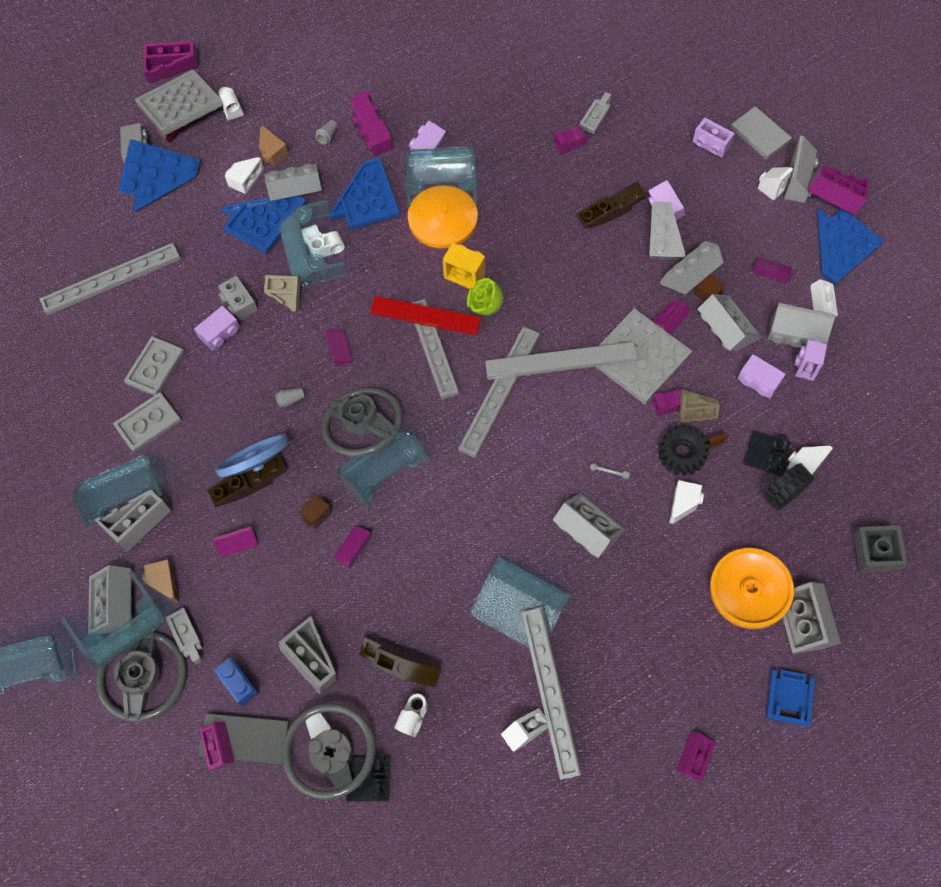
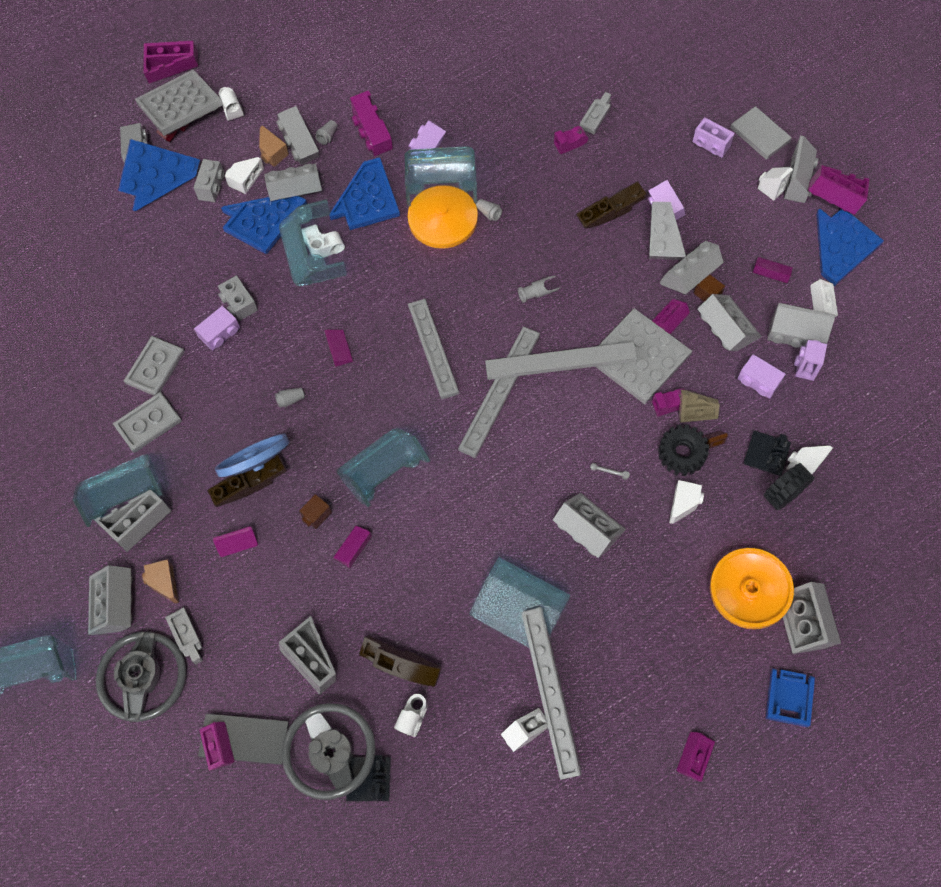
(103, 650): clear light blue windscreen -> none
(109, 279): light grey tile -> none
(209, 180): none -> light grey brick
(236, 682): blue brick -> none
(284, 289): dark tan wing -> none
(297, 136): none -> light grey wedge
(361, 416): dark grey piece -> none
(425, 315): red tile -> none
(463, 266): yellow brick -> none
(485, 297): lime cylinder -> none
(489, 209): none -> light grey cone
(536, 290): none -> light grey piece
(880, 549): dark grey brick -> none

